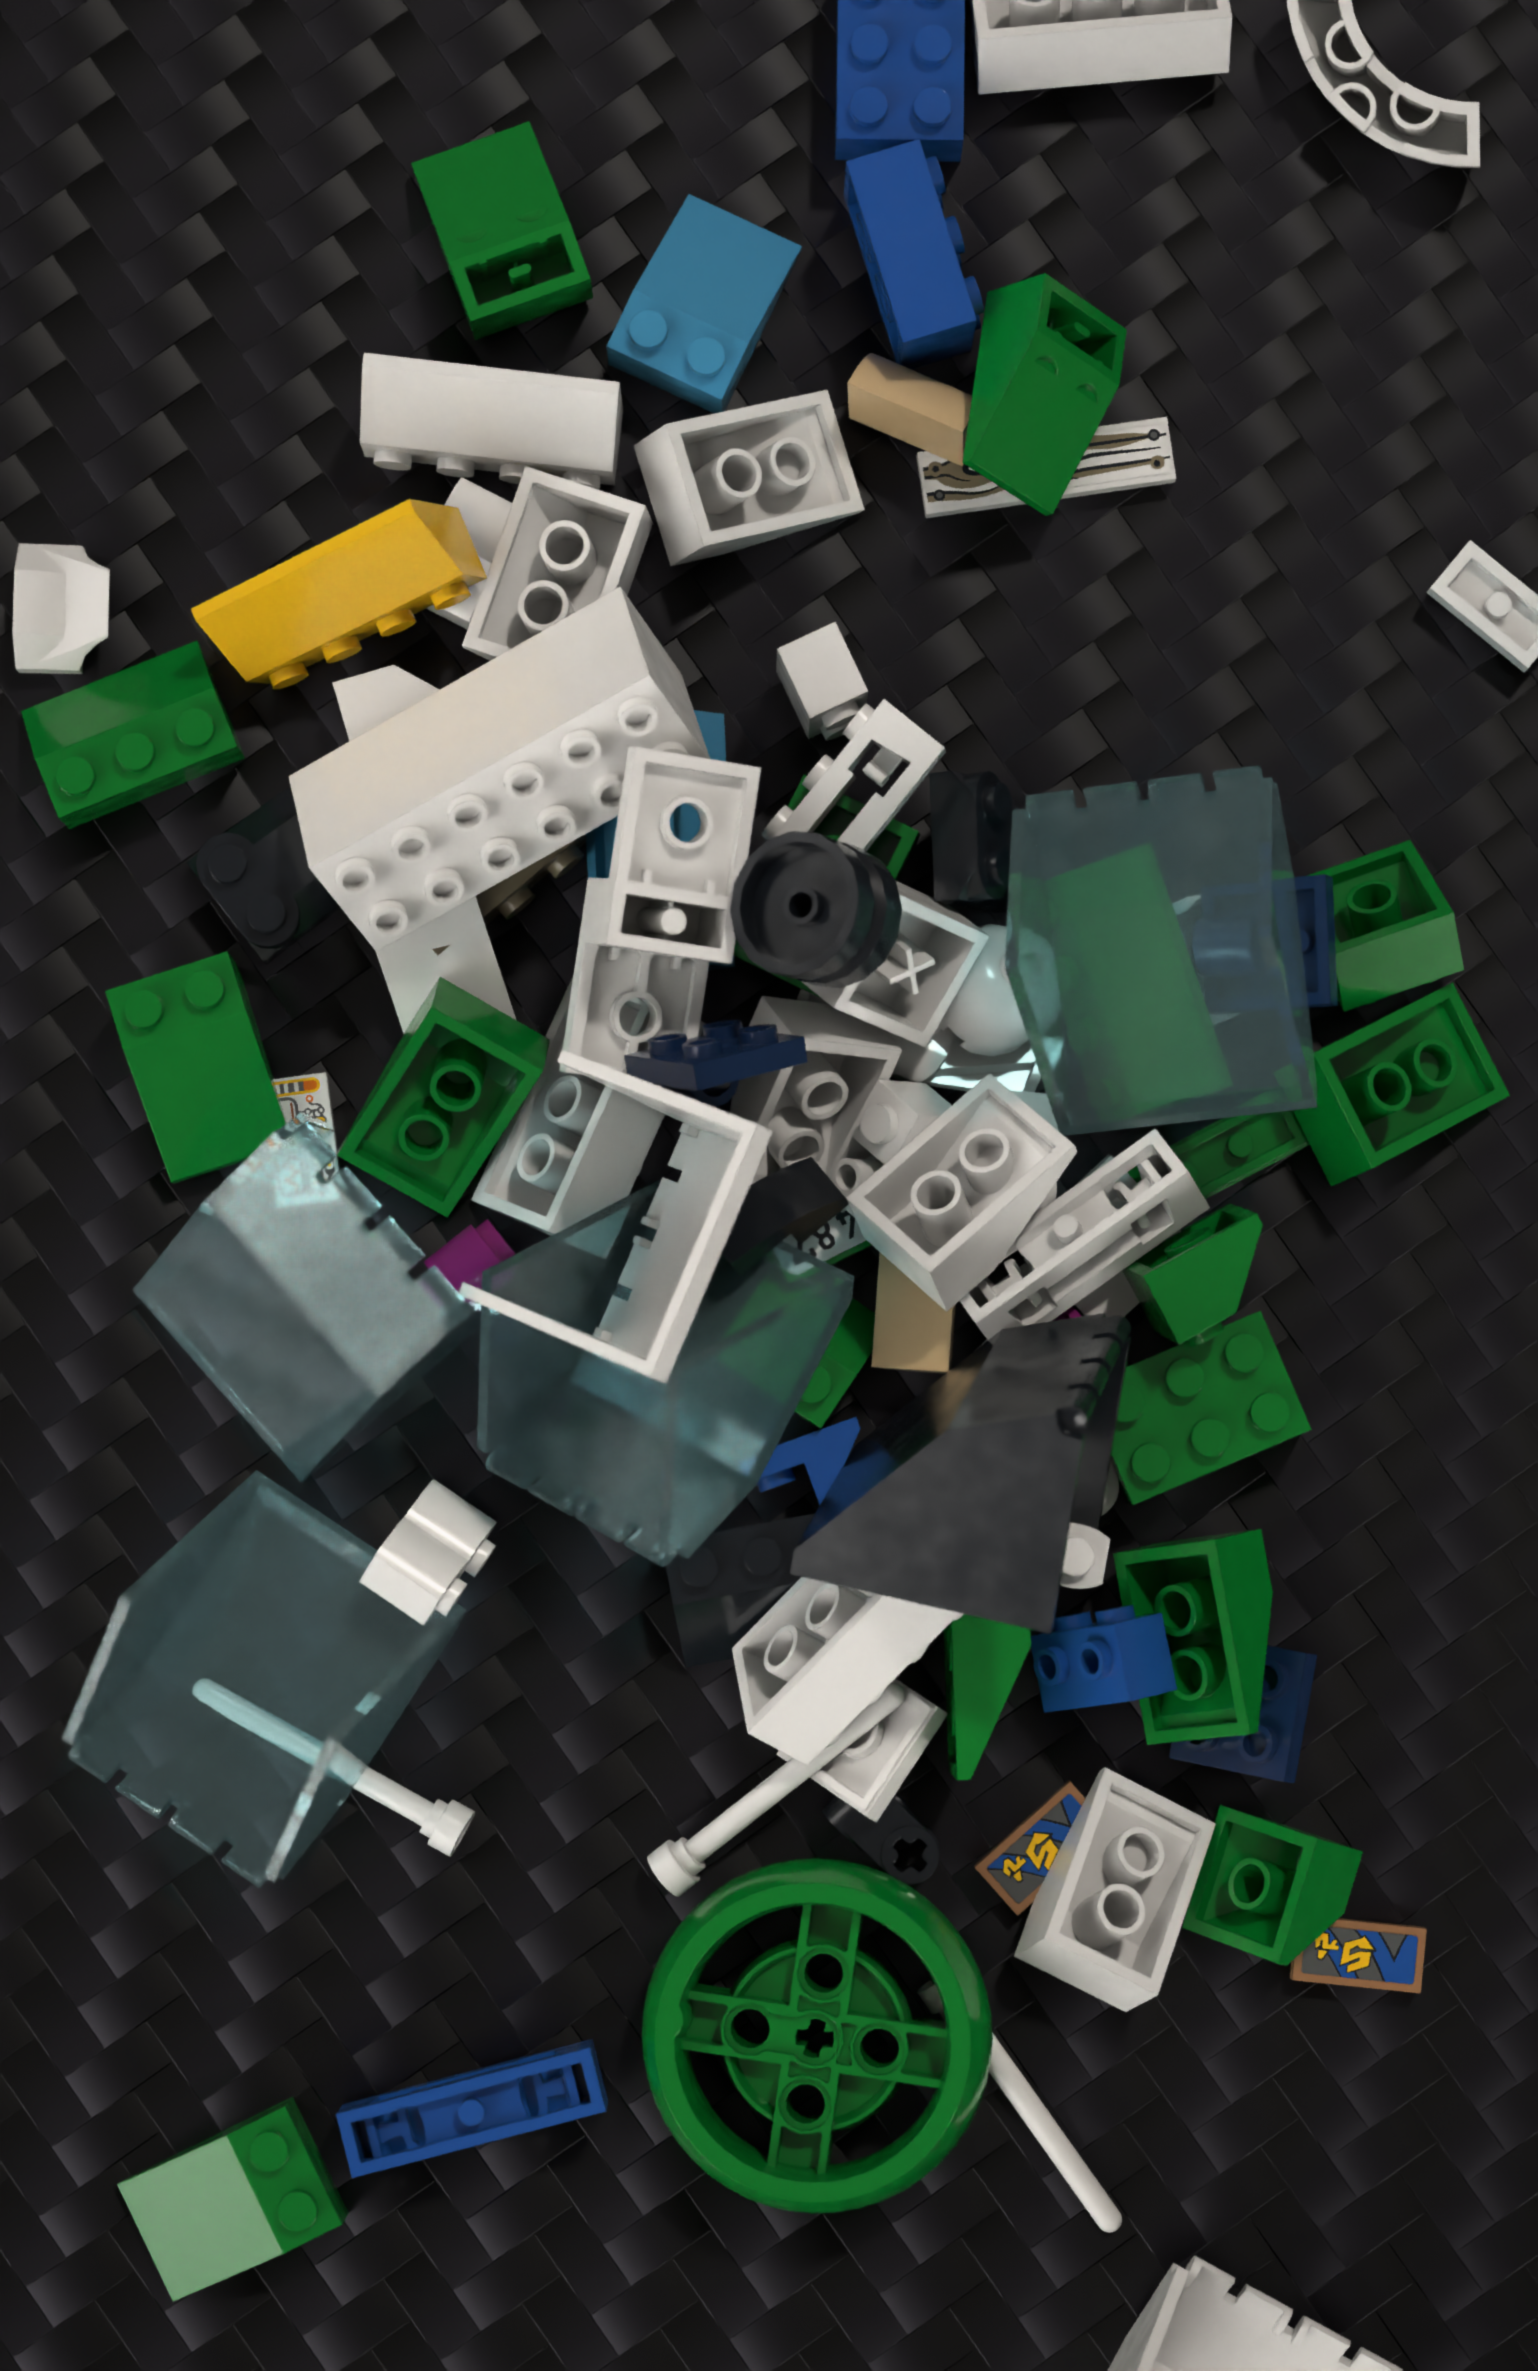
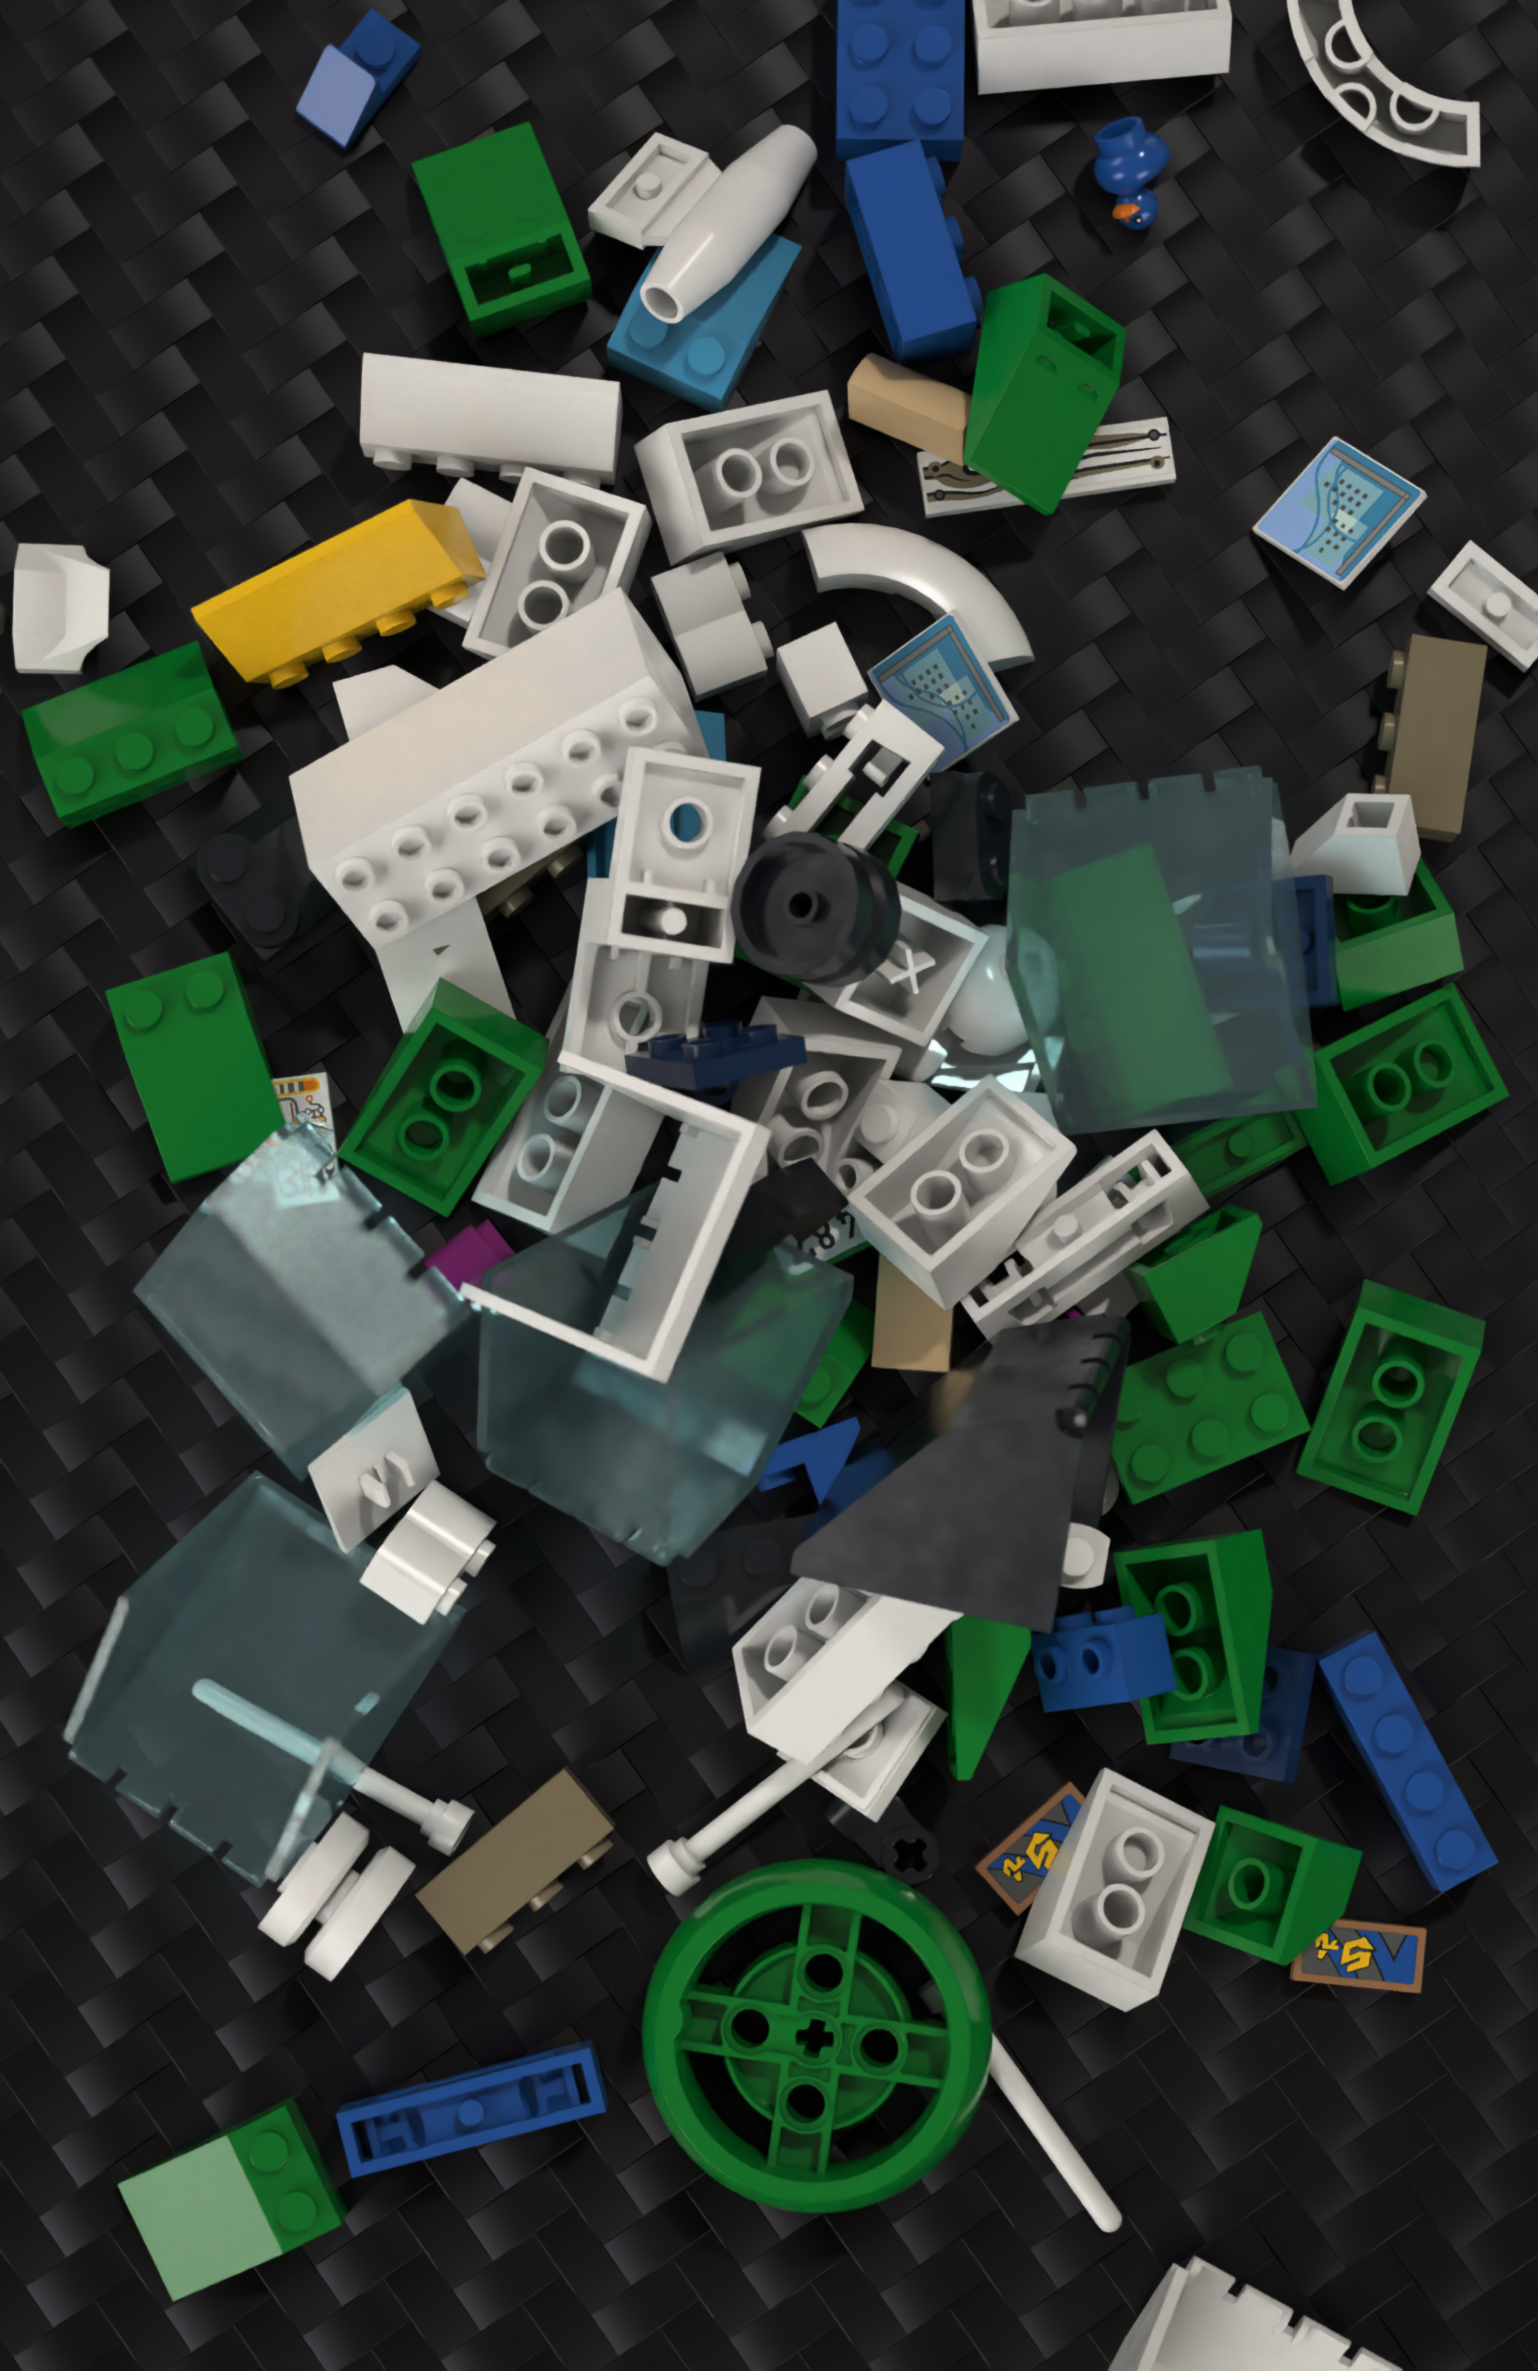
(336, 1895): none -> white wheel
(357, 78): none -> blue slope
(374, 1470): none -> white piece
(518, 1863): none -> dark tan brick
(699, 214): none -> white plate
(710, 625): none -> white brick
(923, 572): none -> white brick
(946, 689): none -> piece
(1126, 163): none -> blue animal
(1339, 512): none -> piece
(1363, 844): none -> white slope
(1391, 1397): none -> green slope
(1404, 1760): none -> blue brick
(1432, 730): none -> dark tan brick

